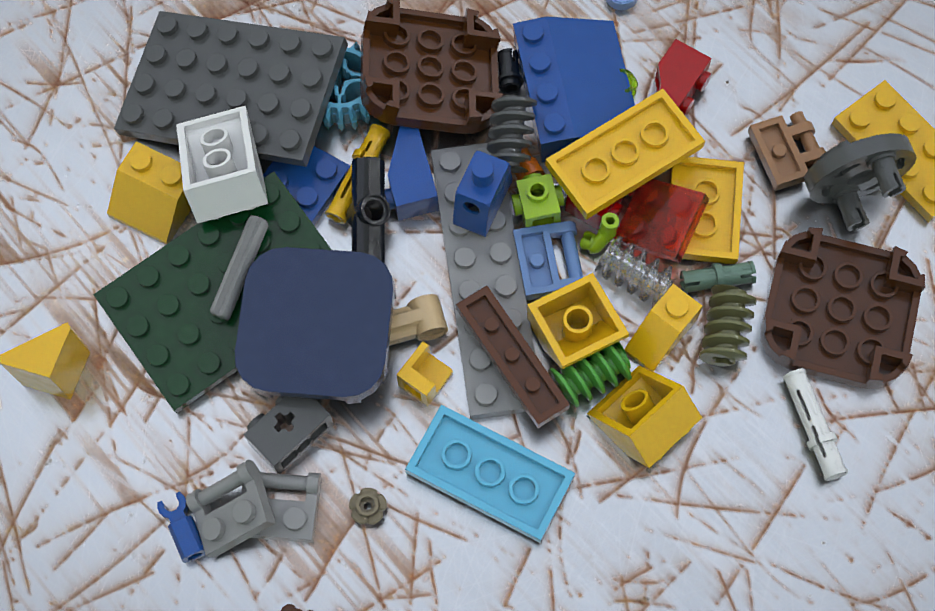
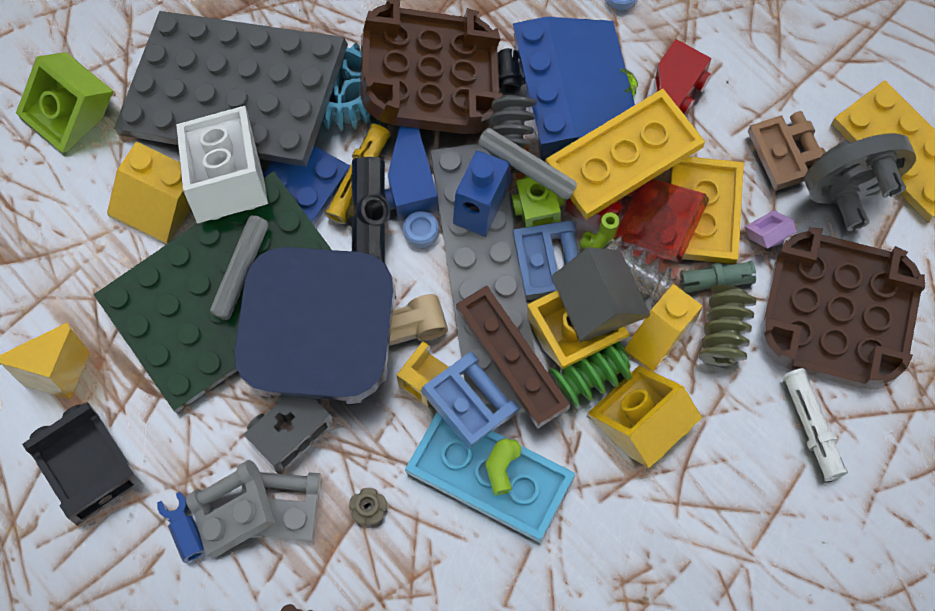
(63, 100): none -> lime slope
(82, 462): none -> black panel
(421, 229): none -> light blue tile
(462, 406): none -> medium blue plate
(497, 463): none -> lime arm
(527, 163): none -> light grey axle
(599, 293): none -> dark grey slope
(770, 229): none -> lavender plate

